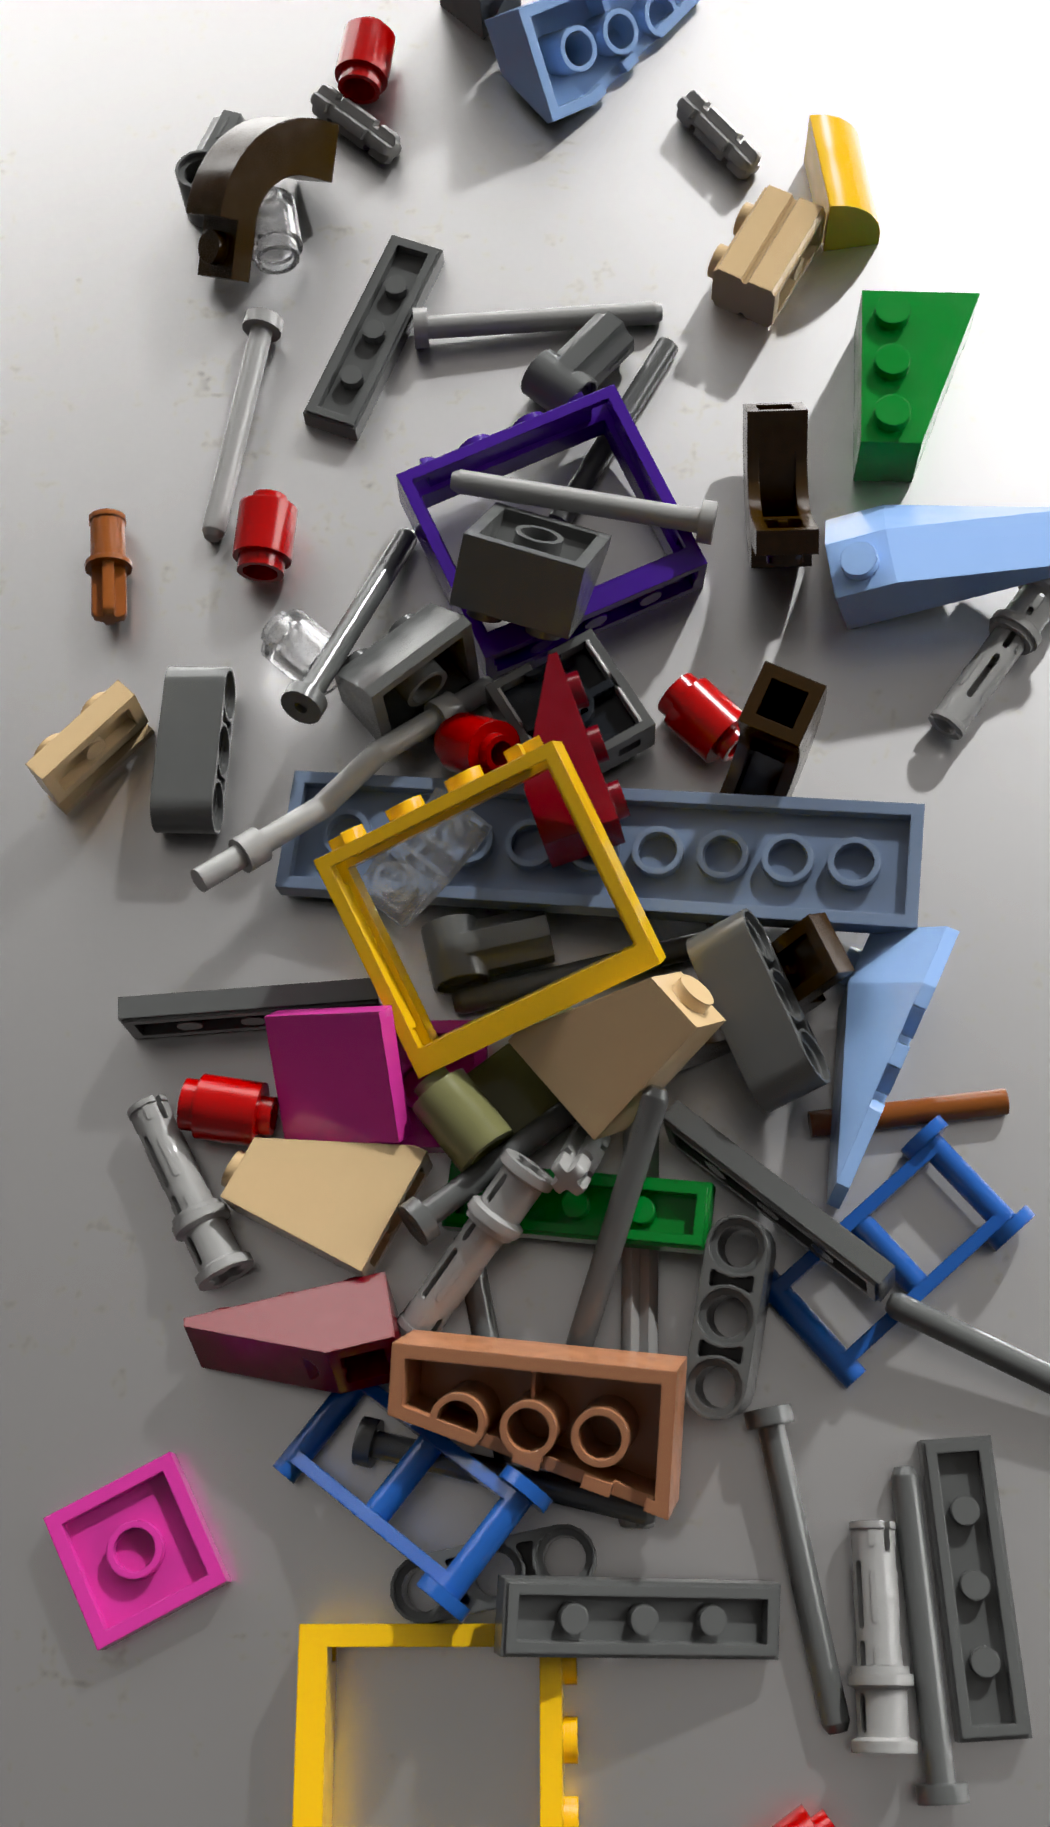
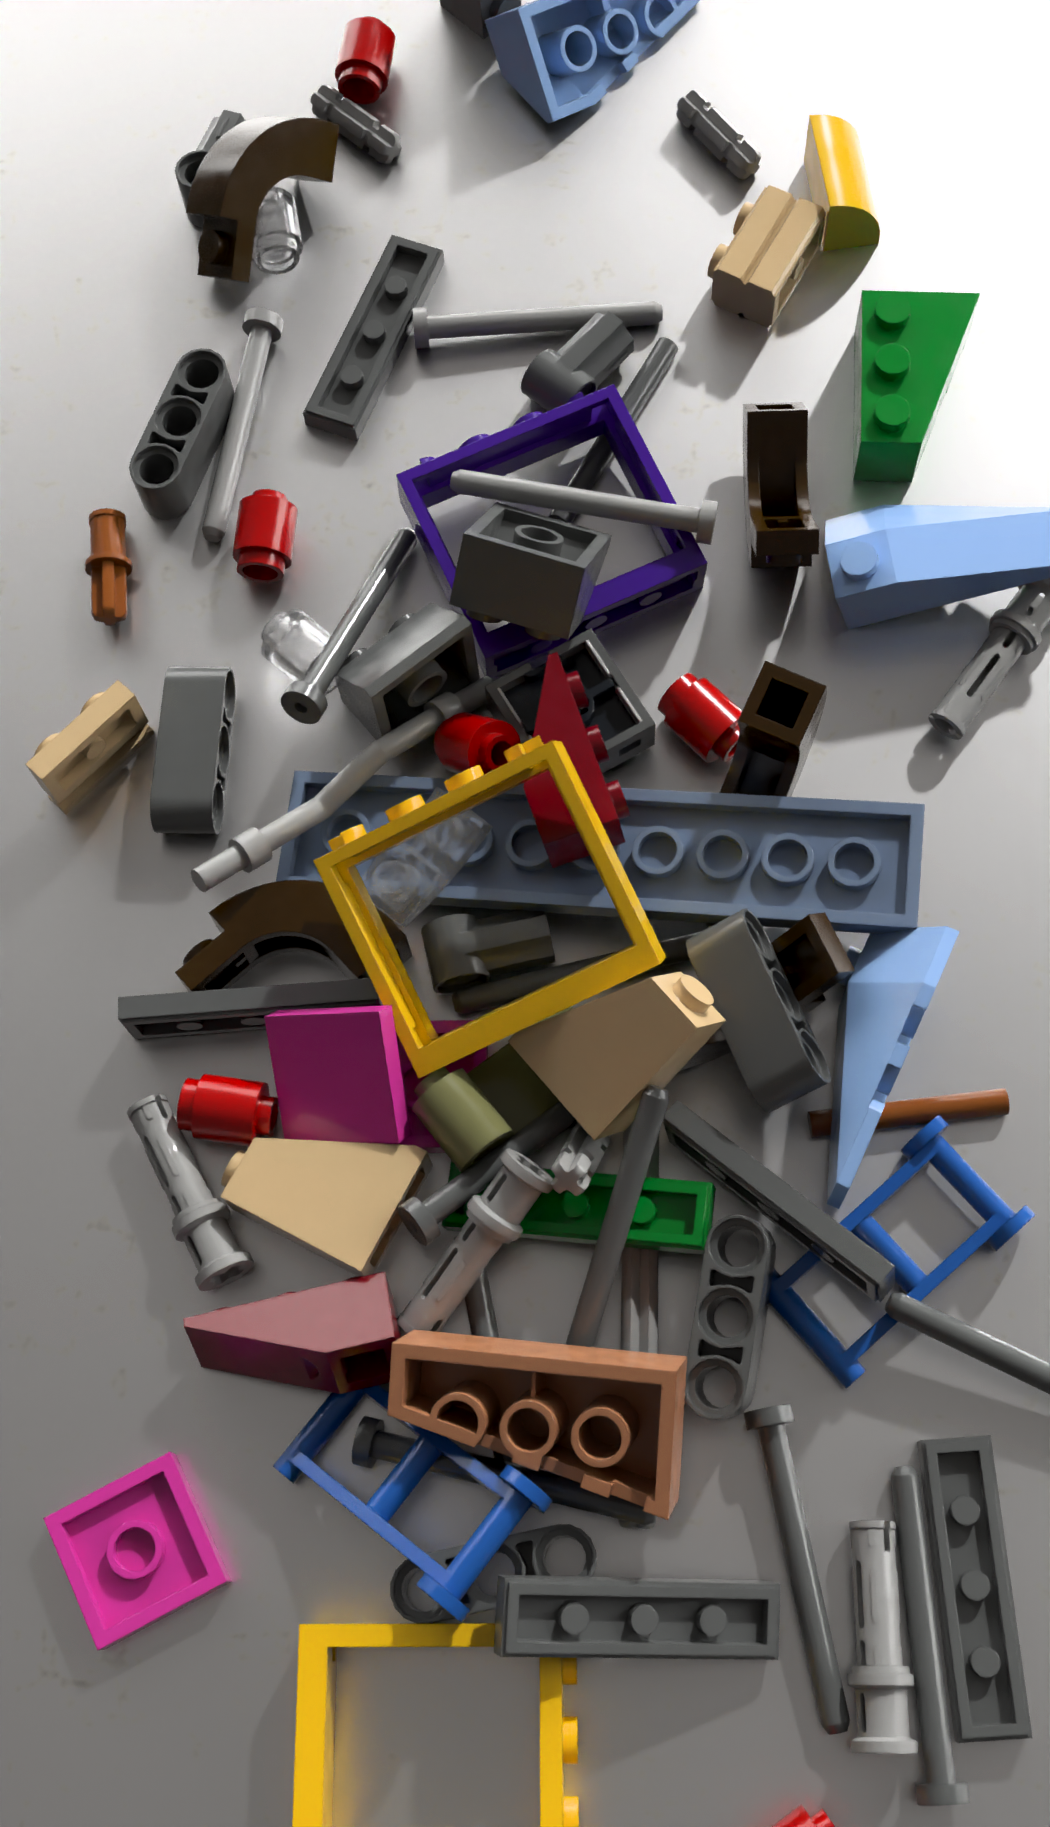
(184, 458): none -> dark grey beam
(273, 922): none -> dark brown arch

